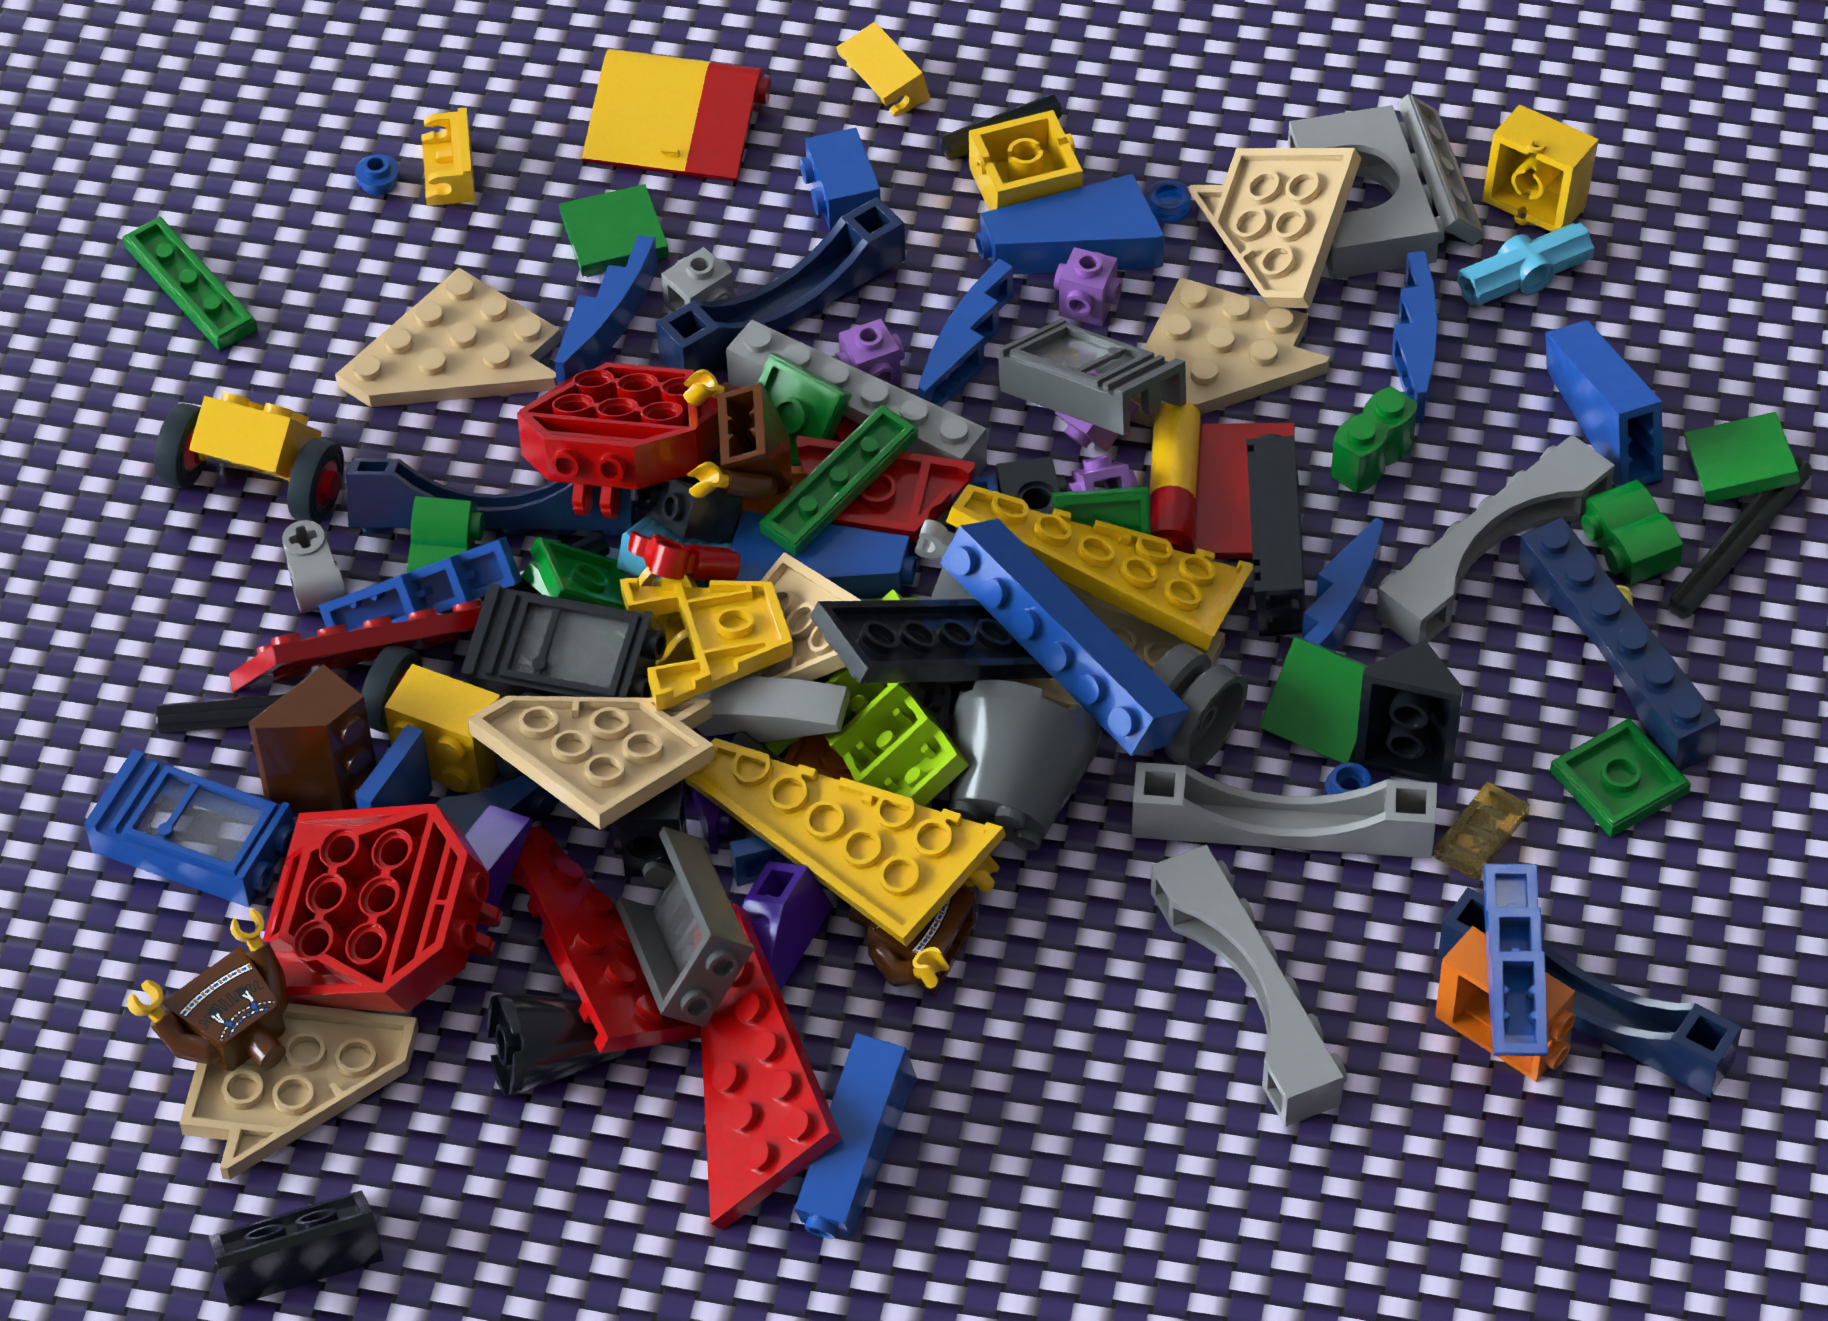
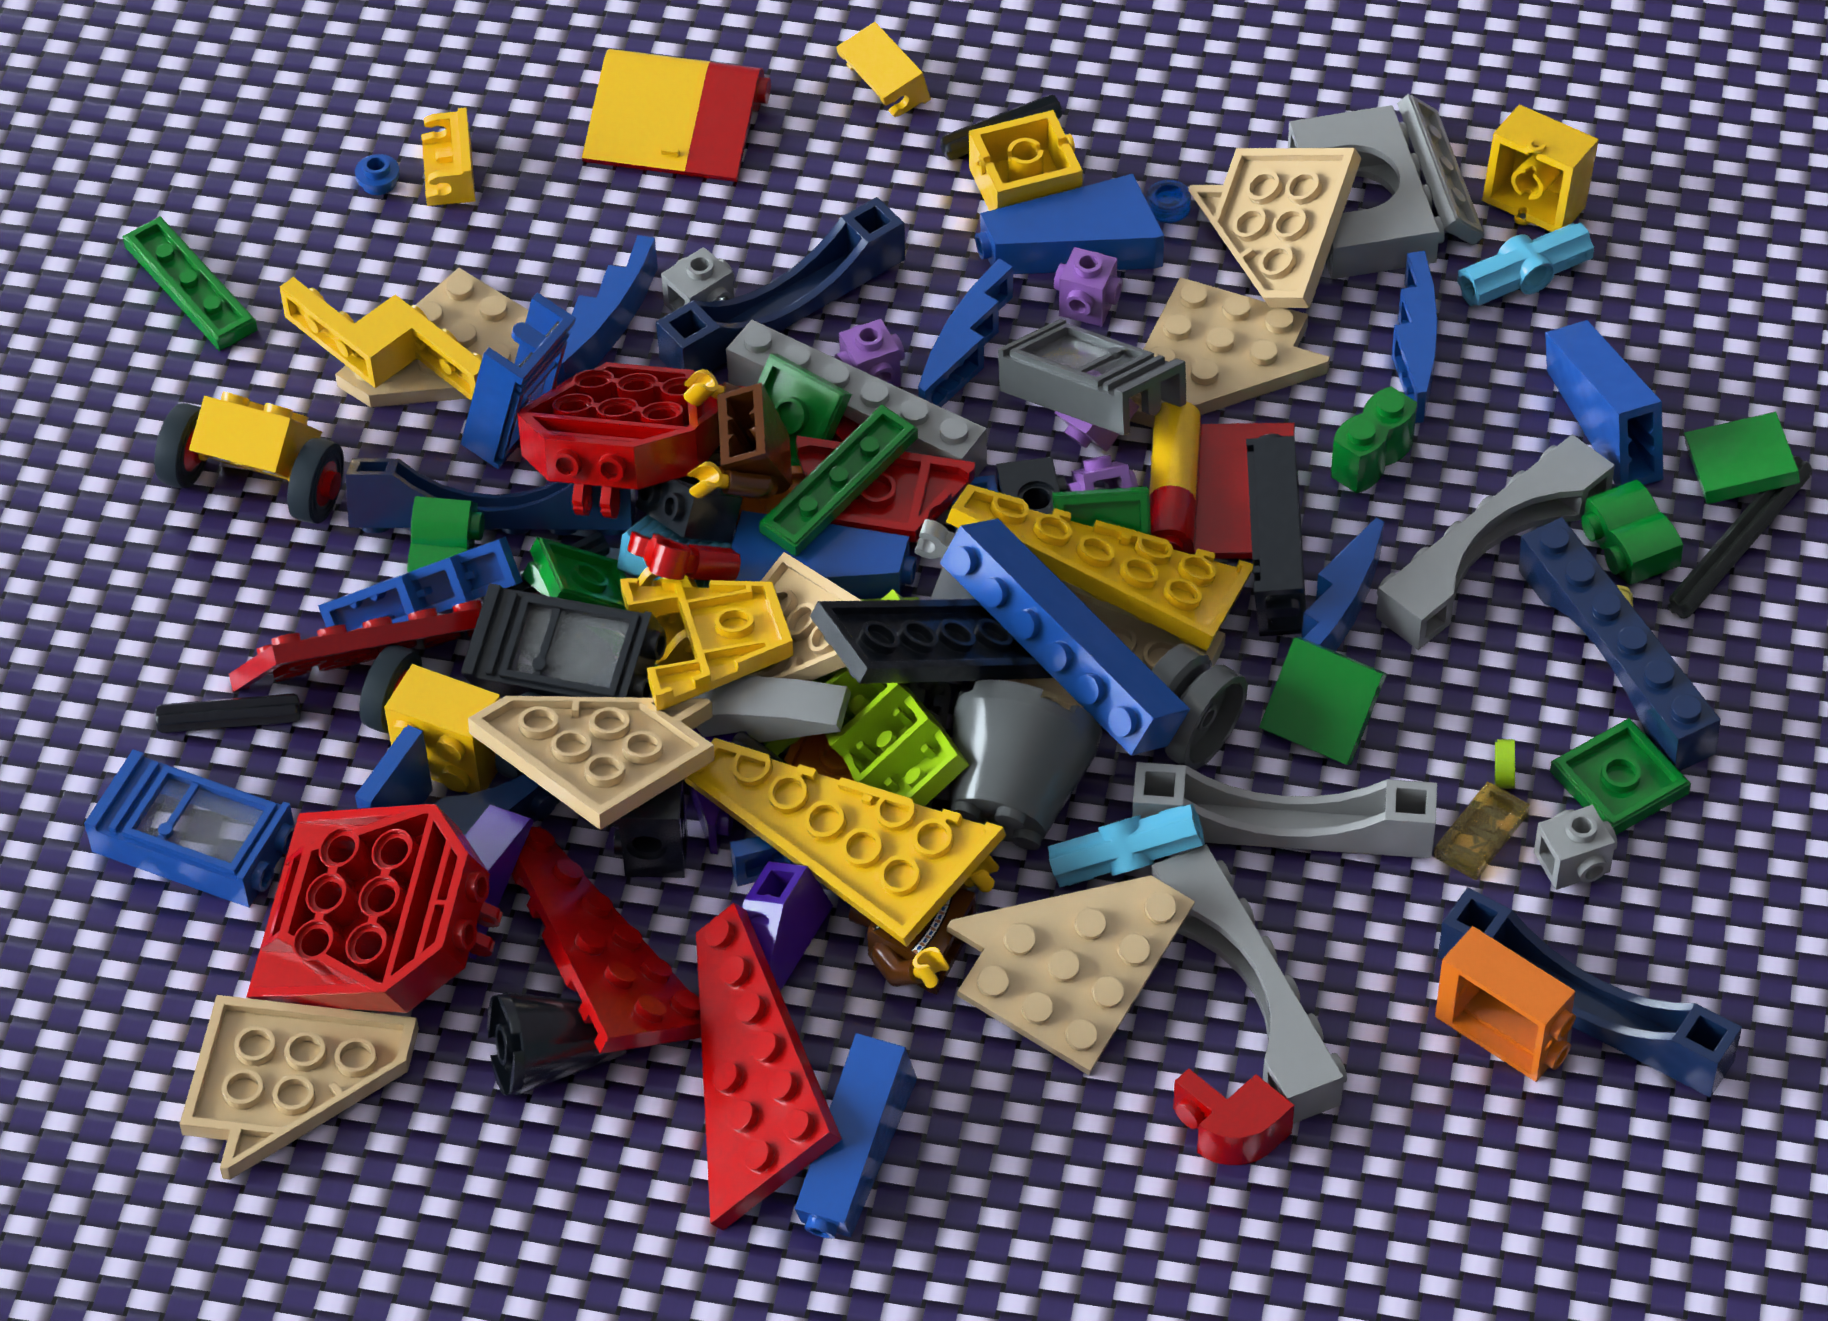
(227, 1010): reddish brown torso -> none
(296, 1248): black slope -> none
(311, 566): light grey piece -> none
(314, 745): reddish brown slope -> none
(382, 339): none -> yellow bracket
(508, 386): none -> blue door
(607, 226): green tile -> none
(691, 937): dark grey door -> none
(839, 174): blue brick -> none
(1070, 962): none -> tan wing
(1126, 845): none -> medium azure piece
(1237, 1127): none -> red brick
(1347, 776): blue plate -> none
(1410, 716): black slope -> none
(1505, 763): none -> lime tile
(1515, 960): slope -> none
(1575, 846): none -> light grey brick

